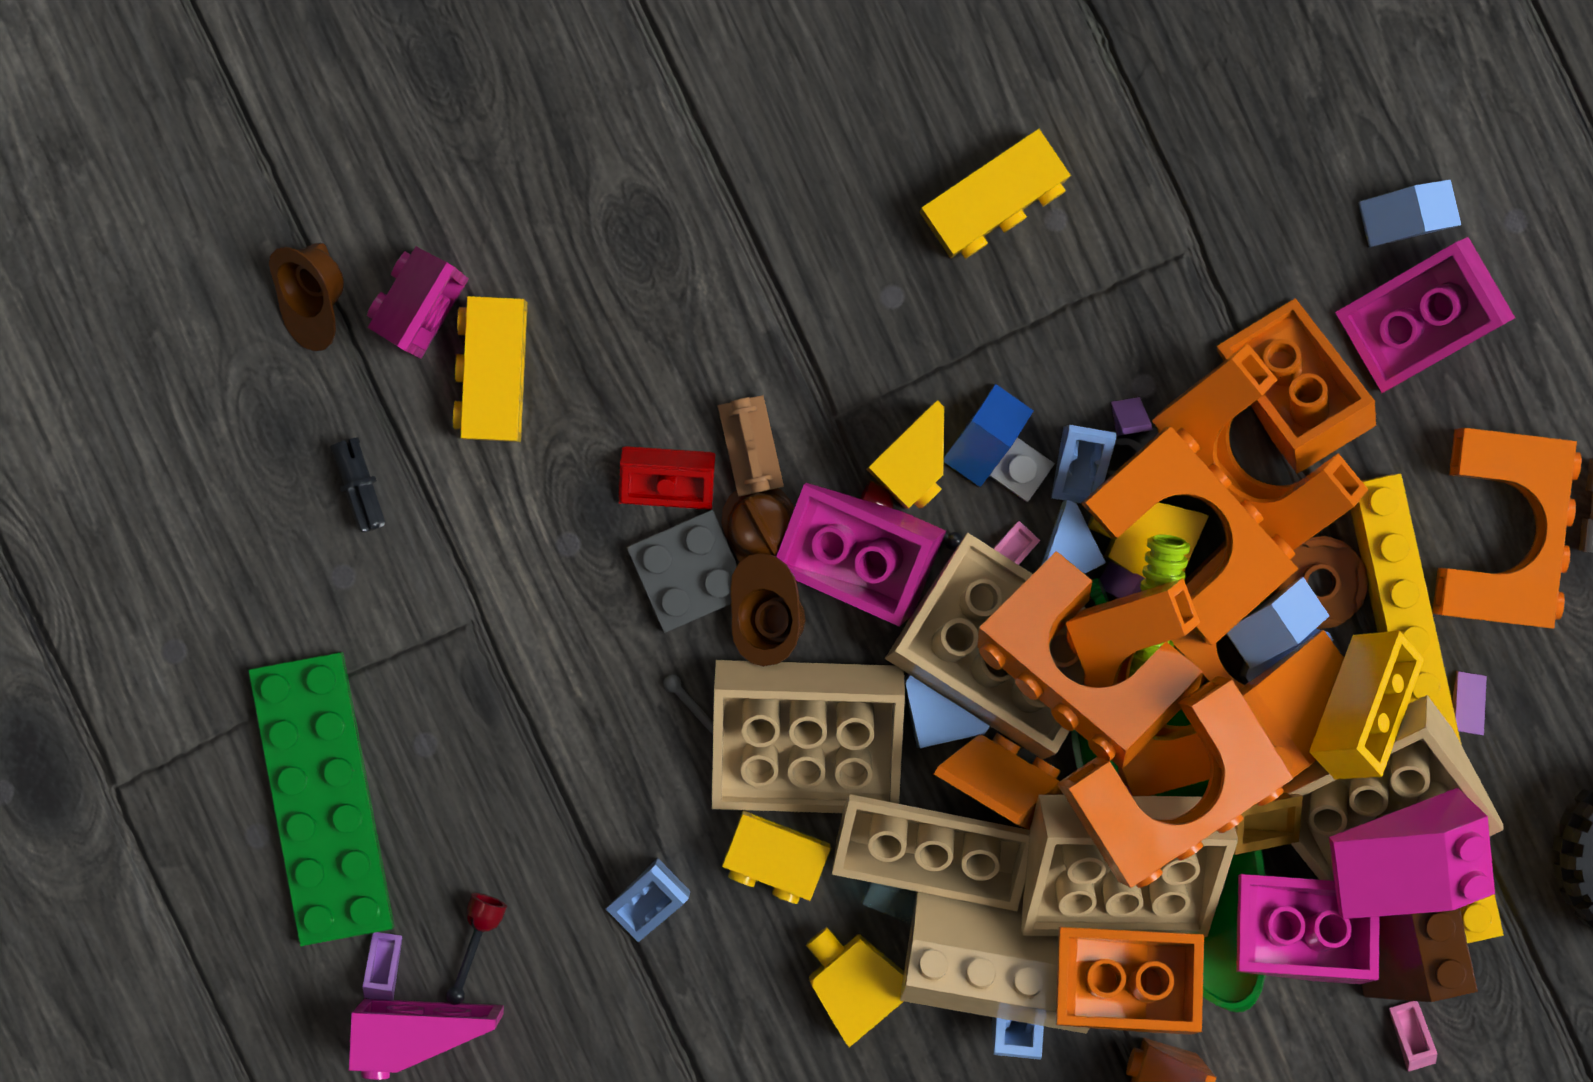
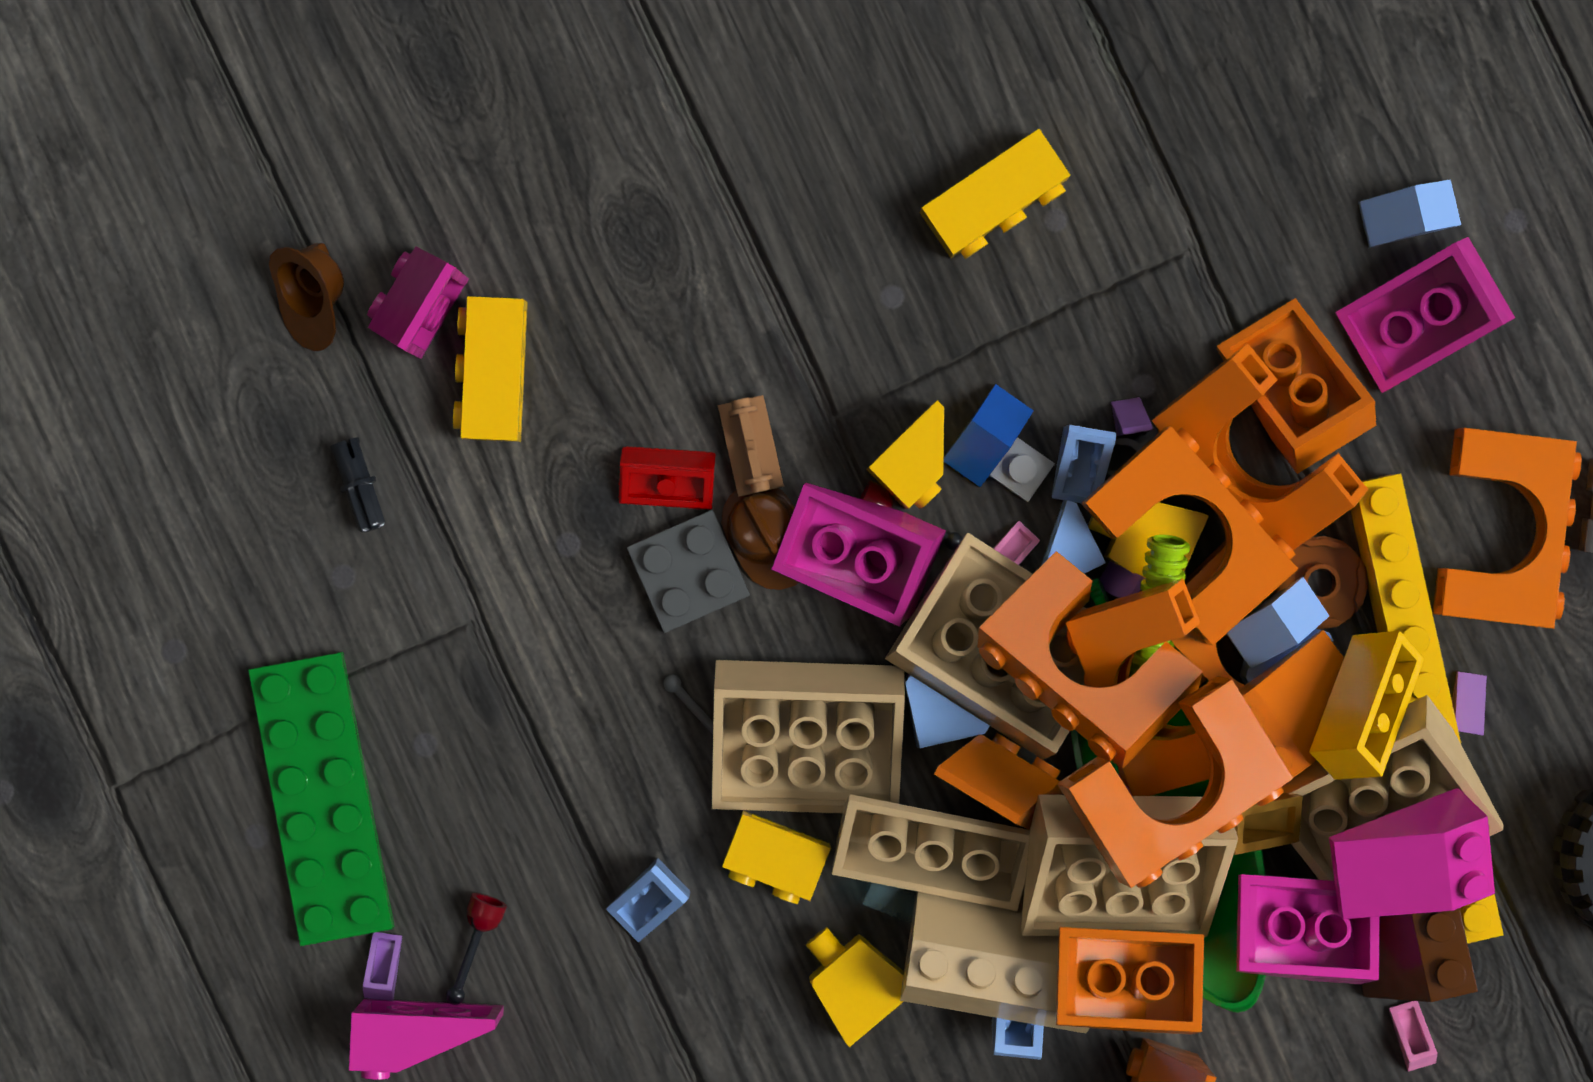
(765, 610): reddish brown piece -> none

